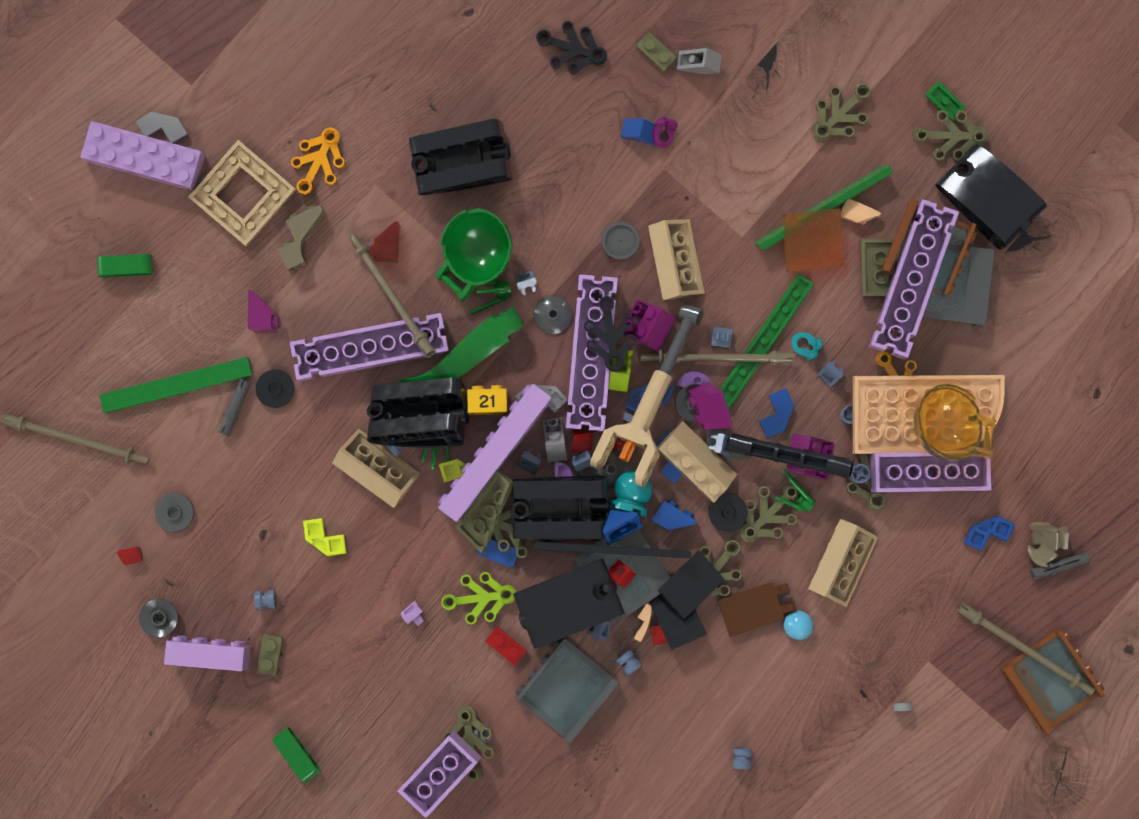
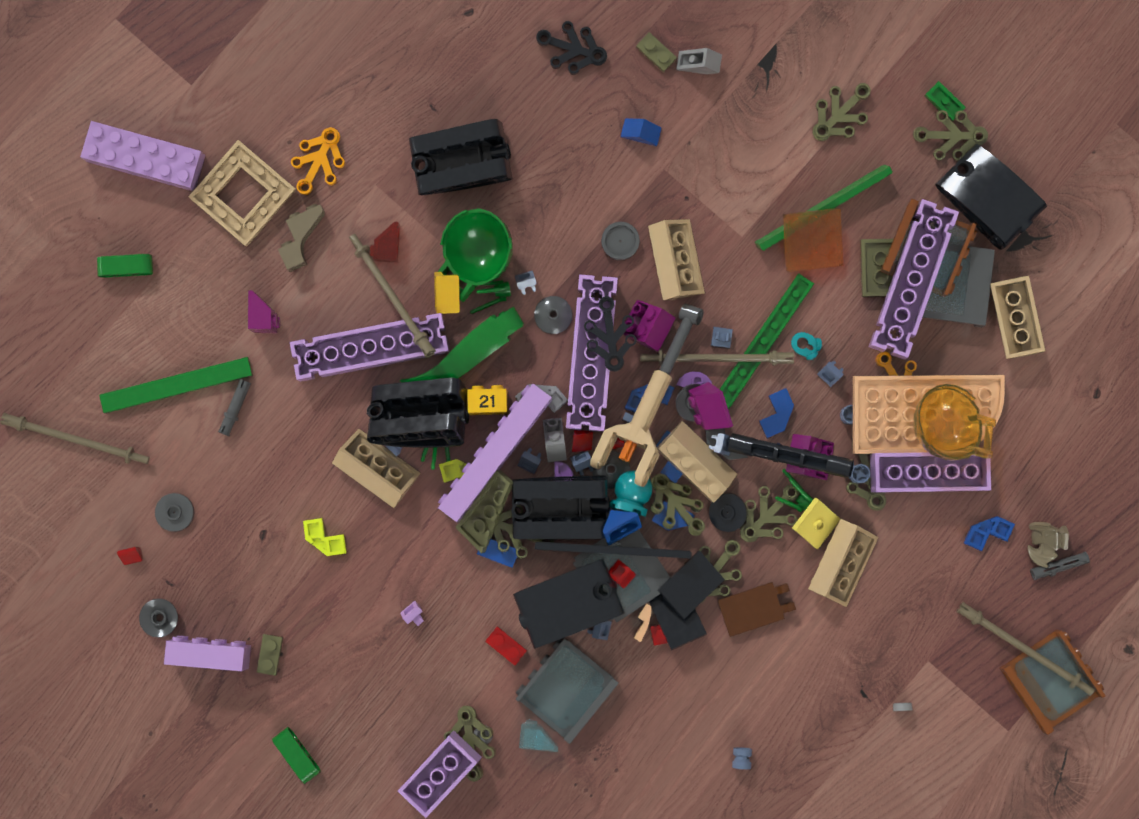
(155, 122): light grey tile -> none
(265, 599): sand blue wheel -> none
(281, 395): black piece -> none
(446, 293): none -> yellow panel
(482, 597): lime plant -> none
(535, 737): none -> clear light blue slope
(619, 380): lime slope -> none
(628, 662): sand blue wheel -> none
(670, 125): magenta piece -> none
(676, 502): none -> olive plant
(798, 625): medium azure hair -> none
(816, 523): none -> light yellow plate
(858, 212): light nougat slope -> none
(1017, 317): none -> tan slope

